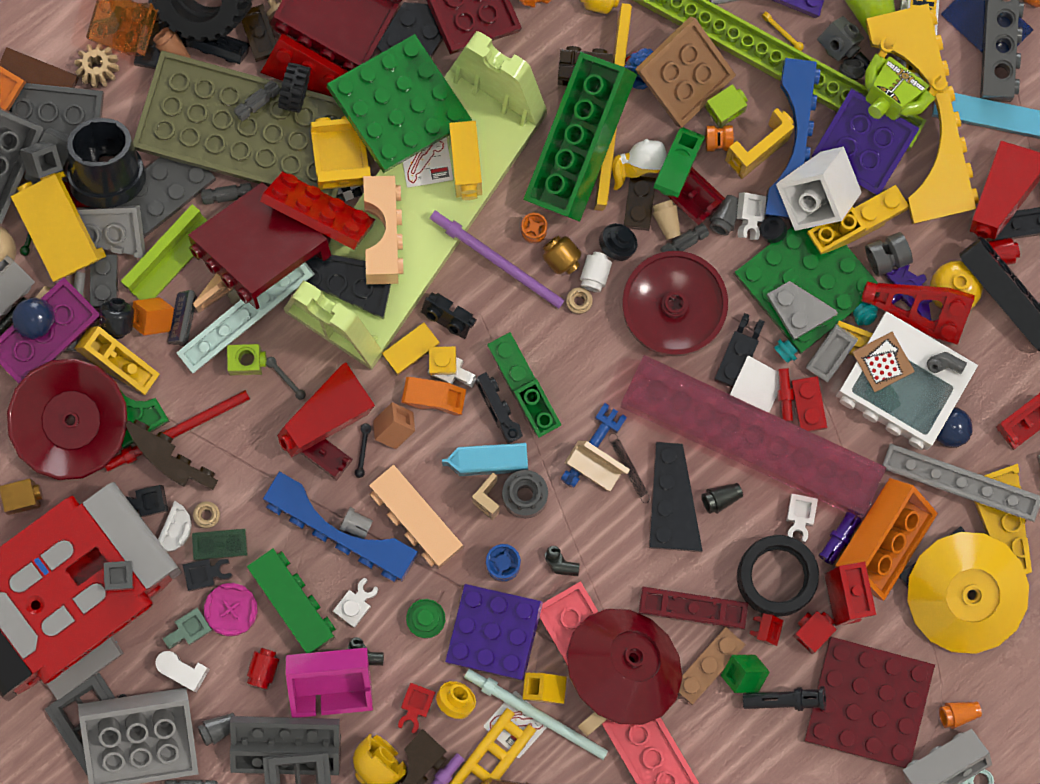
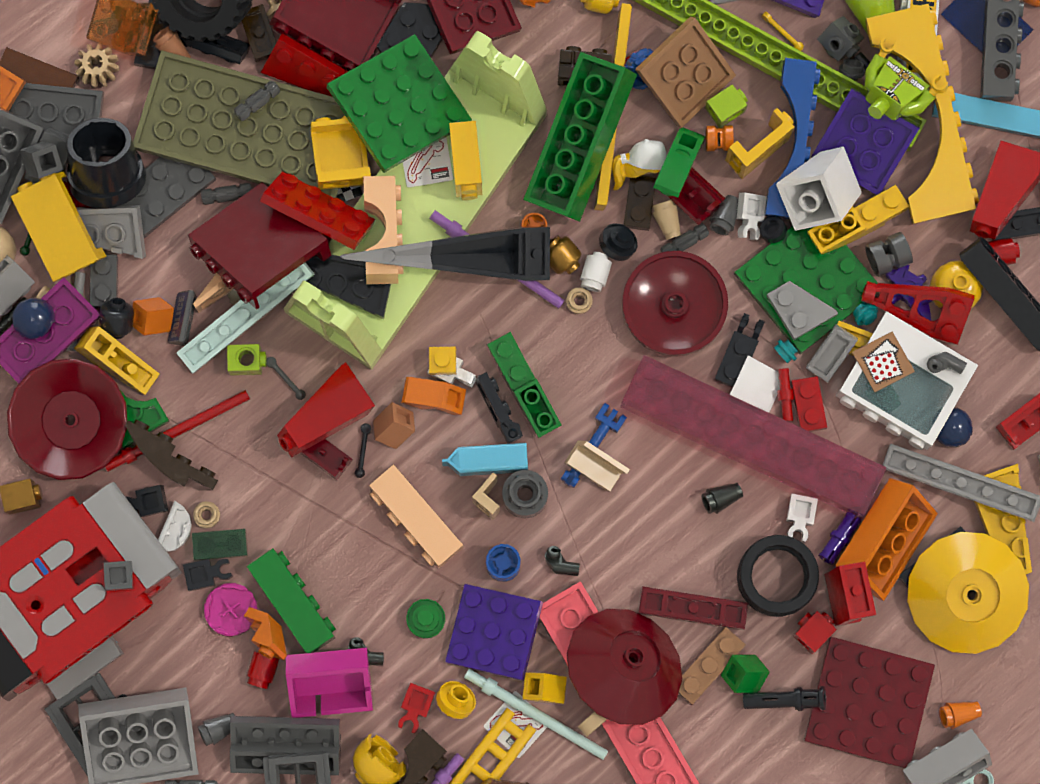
(165, 258): lime panel -> none
(171, 666): white leg -> none
(191, 628): sand green plate -> none
(268, 634): none -> orange slope
(294, 87): black tyre -> none
(353, 606): white plate -> none
(356, 524): light grey bush -> none
(388, 554): blue arch -> none
(410, 348): yellow tile -> none
(438, 310): black hinge -> none
(503, 253): none -> black plate
(614, 445): black piece -> none
(673, 509): black wing -> none
(769, 629): red tile -> none

